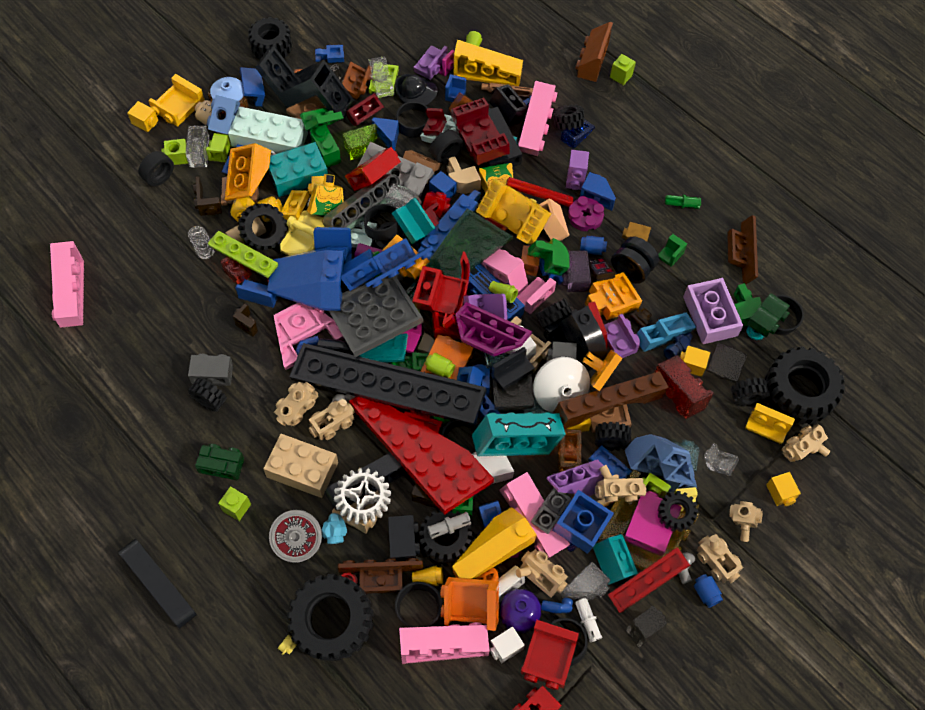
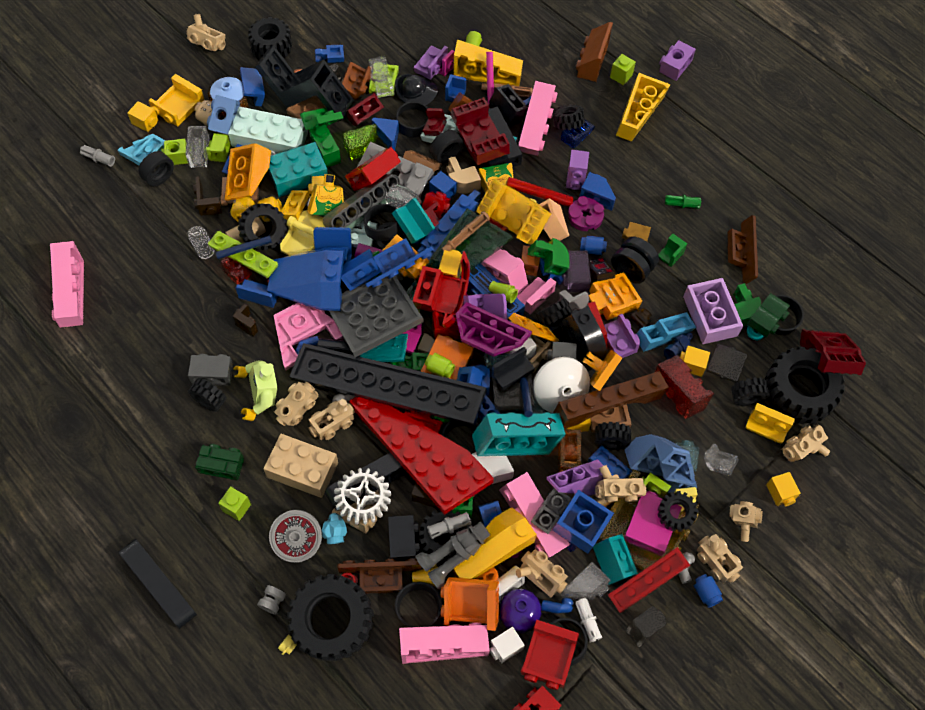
(97, 155): none -> light grey axle
(142, 148): none -> medium azure wing
(203, 35): none -> tan brick
(243, 247): none -> dark blue bar
(262, 385): none -> yellowish green torso
(271, 599): none -> light grey wheel
(450, 263): none -> yellow brick
(464, 542): none -> dark grey piece
(466, 231): none -> medium nougat piece
(490, 75): none -> dark pink bar
(526, 397): none -> dark blue bar
(536, 328): none -> light orange slope
(576, 302): none -> light grey panel
(642, 102): none -> yellow wedge
(676, 60): none -> medium lavender brick
(837, 351): none -> dark red plate

